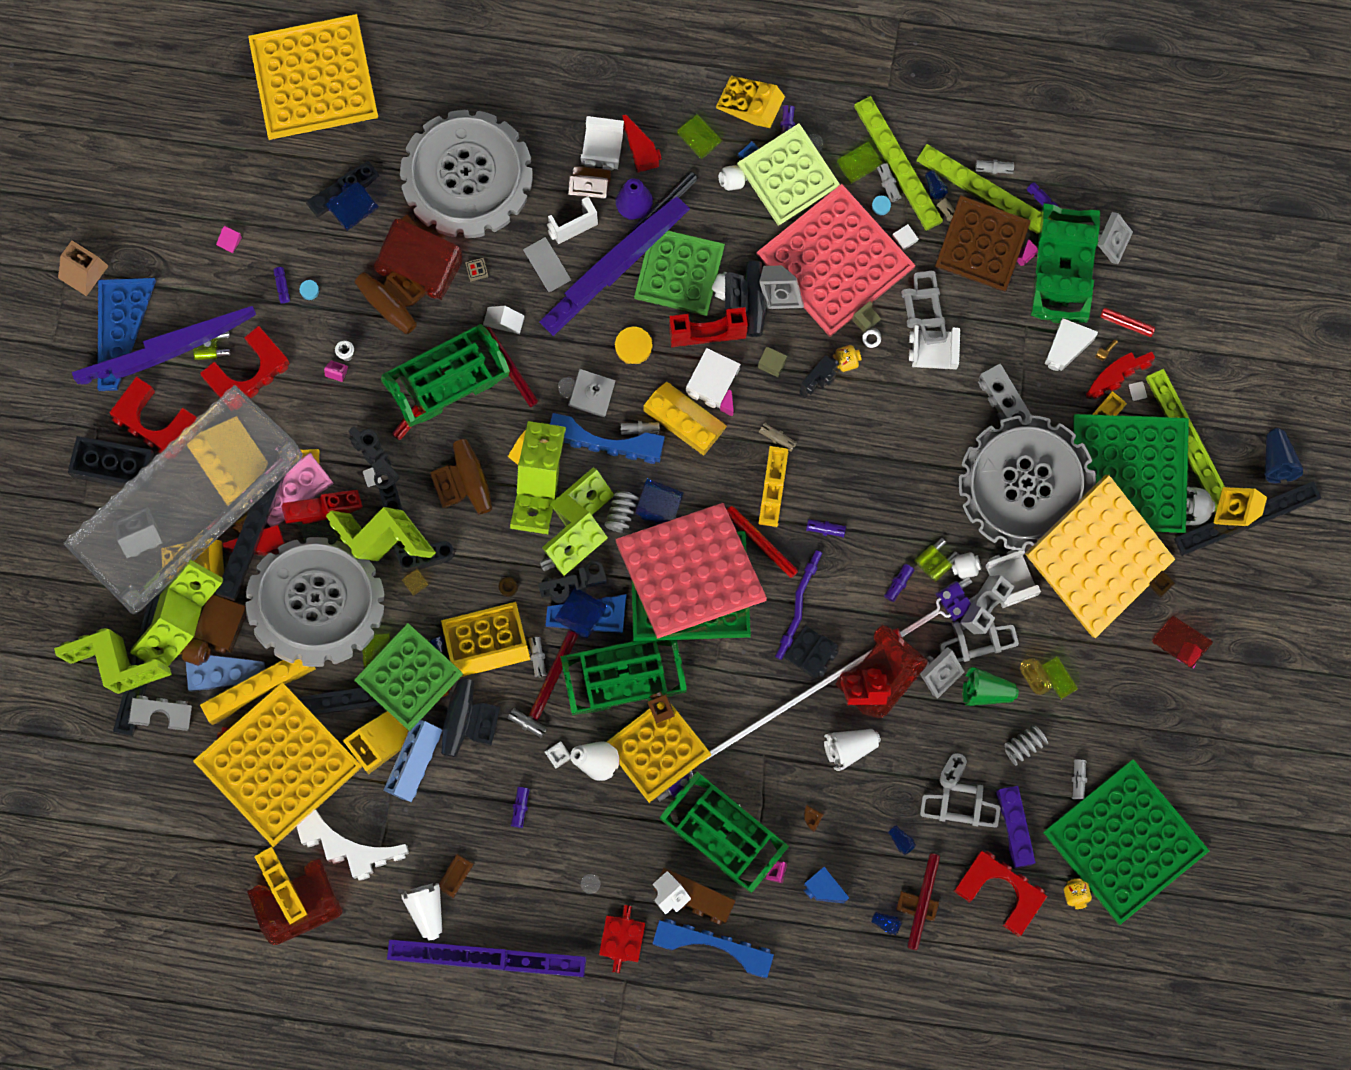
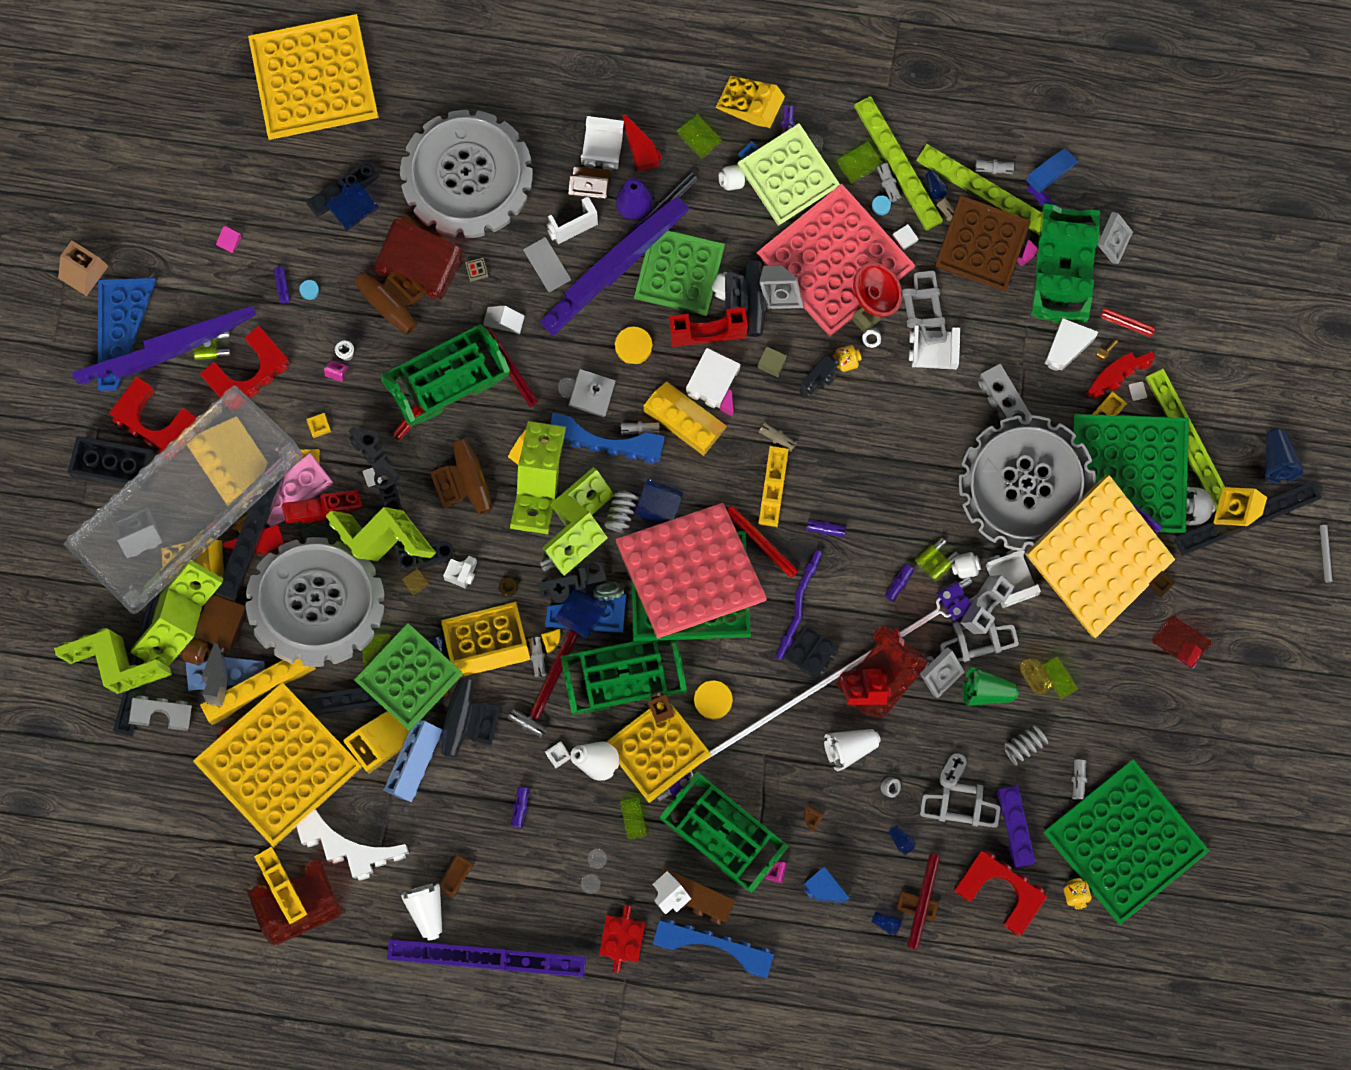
(215, 677): none -> dark grey slope
(318, 425): none -> yellow tile
(461, 572): none -> white brick
(551, 640): none -> yellow tile
(597, 858): none -> clear tile
(608, 591): none -> sand green gear
(633, 818): none -> clear neon green plate
(713, 700): none -> yellow tile
(877, 289): none -> red dish
(885, 784): none -> light grey piece
(1051, 170): none -> blue slope
(1155, 526): none -> dark purple axle
(1326, 553): none -> light grey bar

